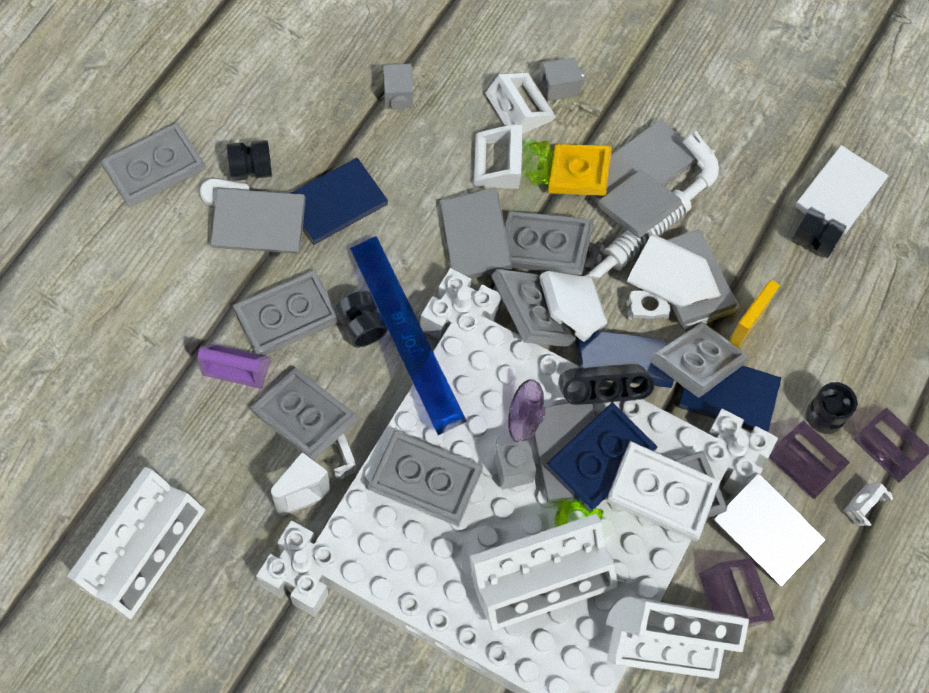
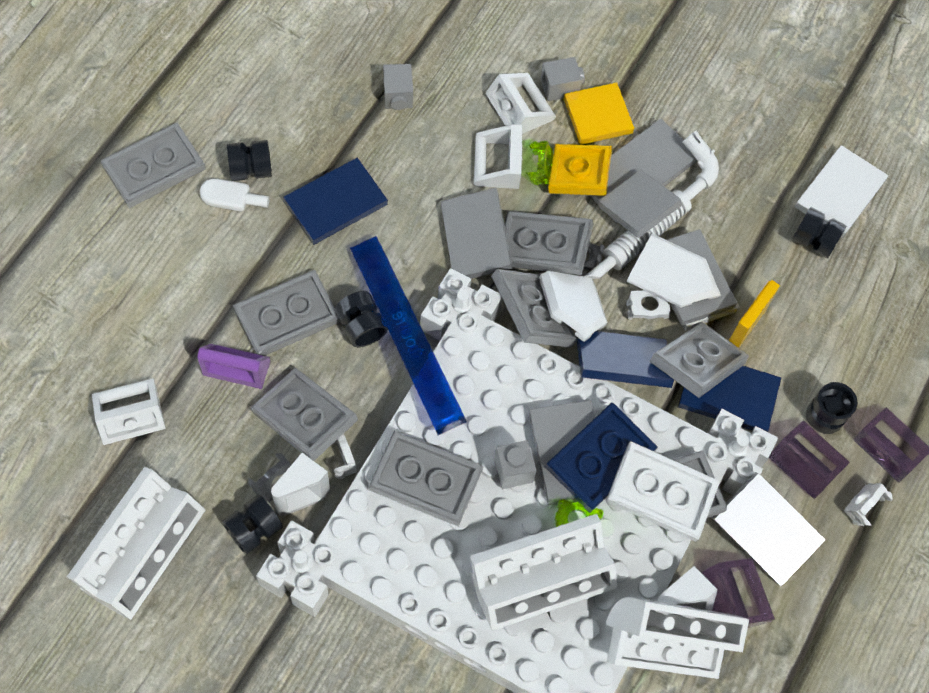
(128, 420): none -> white tile
(258, 221): light grey tile -> none
(262, 518): none -> black wheel
(263, 485): none -> flat silver piece
(526, 411): clear purple dish -> none
(598, 113): none -> yellow tile
(618, 391): black beam -> none
(691, 591): none -> white tile

